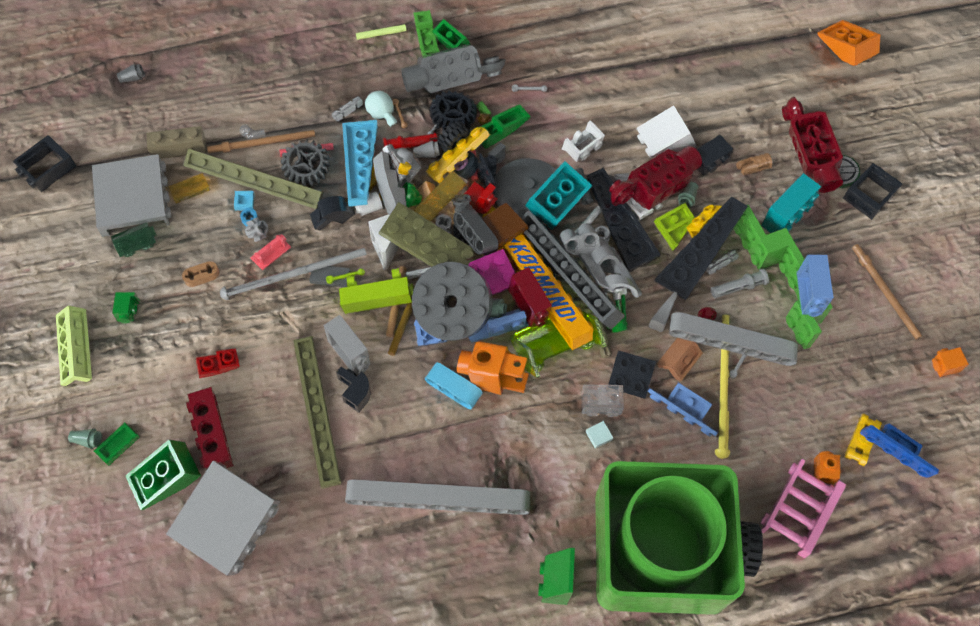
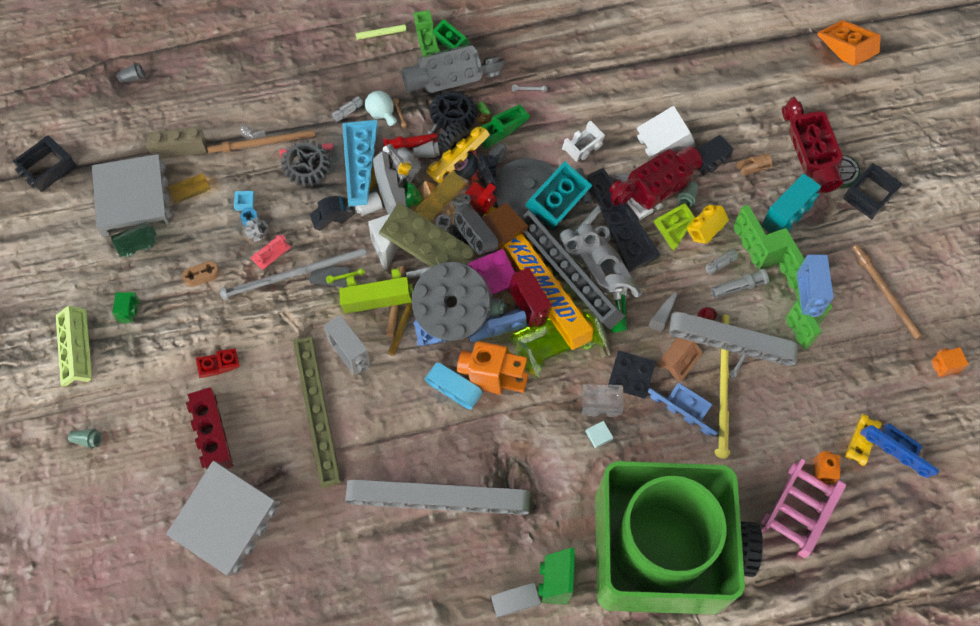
(116, 444): green tile -> none
(162, 474): green slope -> none
(253, 178): olive plate -> none
(358, 388): black brick -> none
(515, 600): none -> light grey slope
(695, 258): black wing -> none

